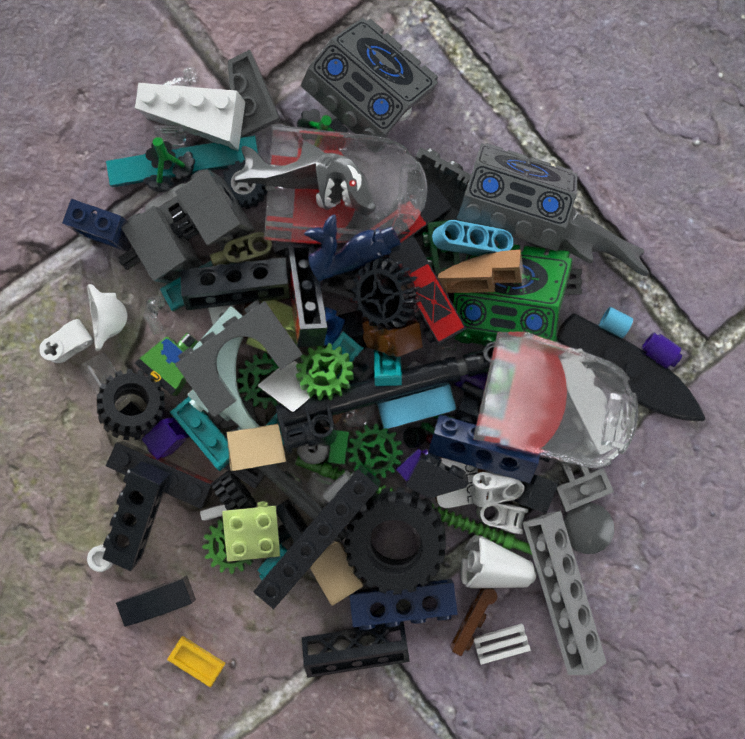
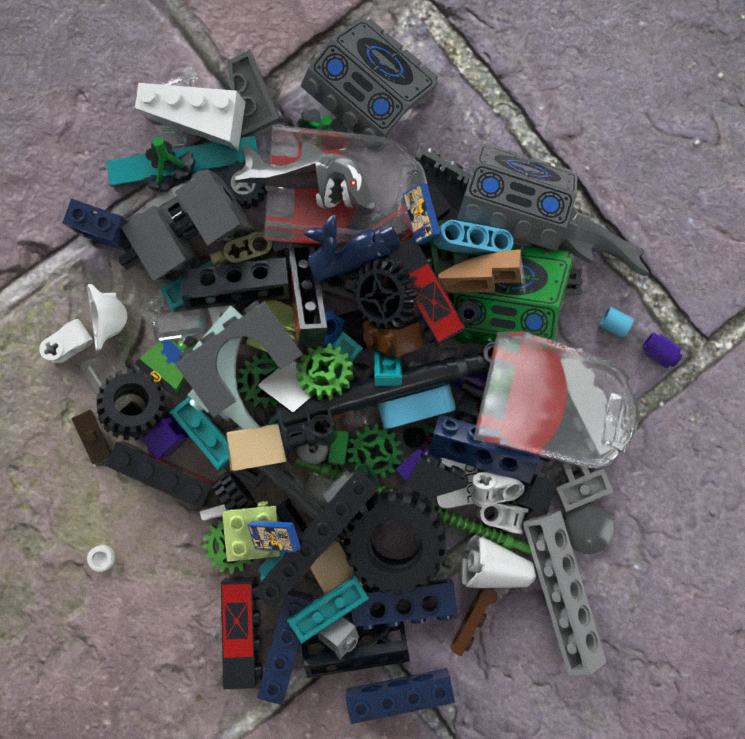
(91, 436): none -> dark brown piece
(131, 533): black brick -> none
(156, 601): black slope -> none
(178, 324): none -> clear slope
(196, 661): yellow tile -> none
(239, 633): none -> black brick
(274, 536): none -> tile
(282, 651): none -> dark blue brick
(327, 609): none -> teal tile
(339, 636): none -> light grey brick
(399, 696): none -> dark blue brick
(421, 213): none -> tile
(473, 315): none -> black pin
(503, 653): white tile -> none
(653, 384): black piece -> none

